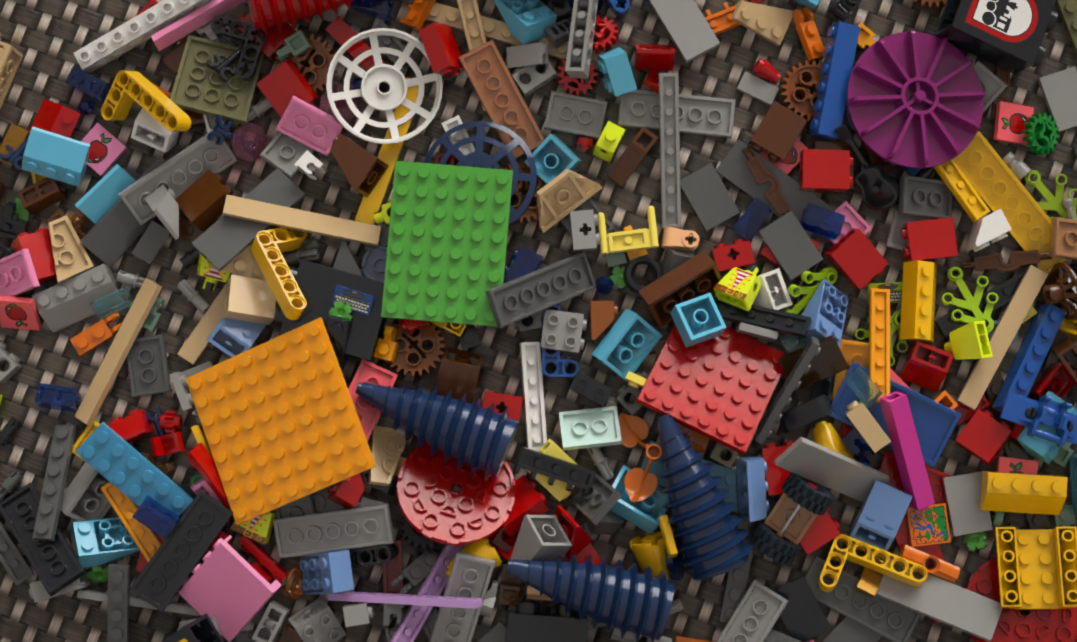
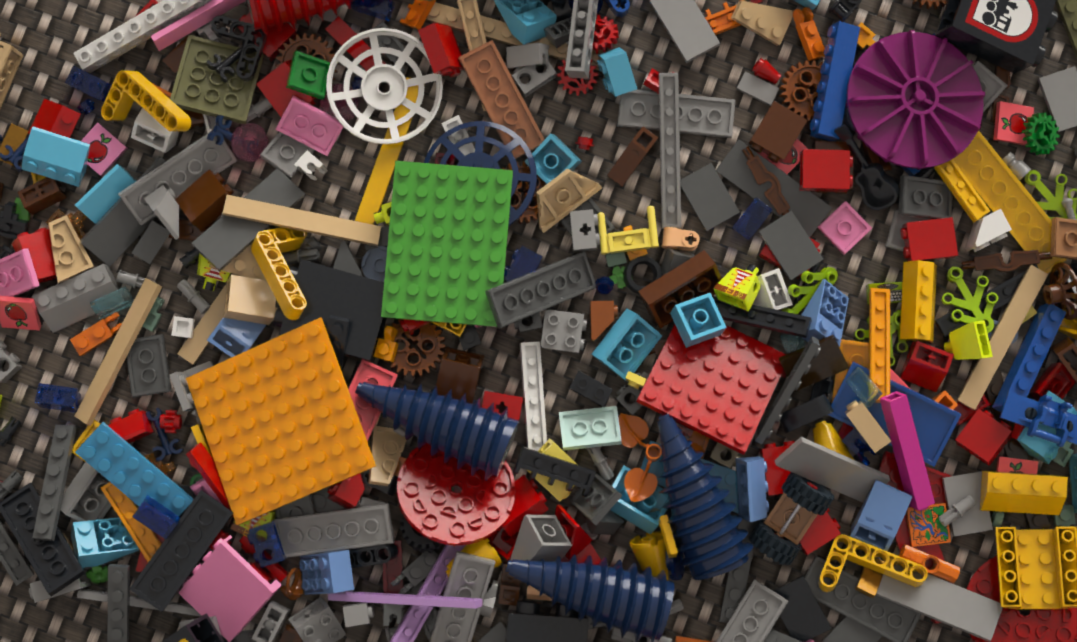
(167, 444): red bracket -> none
(183, 327): none -> white tile
(272, 542): none -> clear blue brick
(296, 45): sand green plate -> none
(308, 75): none -> green tile
(341, 310): bright green plant -> none
(358, 165): reddish brown slope -> none
(360, 302): slope -> none
(555, 359): blue beam -> none
(575, 115): light grey tile -> none
(609, 141): neon yellow torso -> none
(654, 57): red slope -> none
(740, 247): red brick -> none
(756, 332): light grey tile -> none
(822, 221): clear blue hinge -> none
(856, 259): red brick -> none
(957, 510): none -> light grey axle
(975, 540): bright green plant -> none

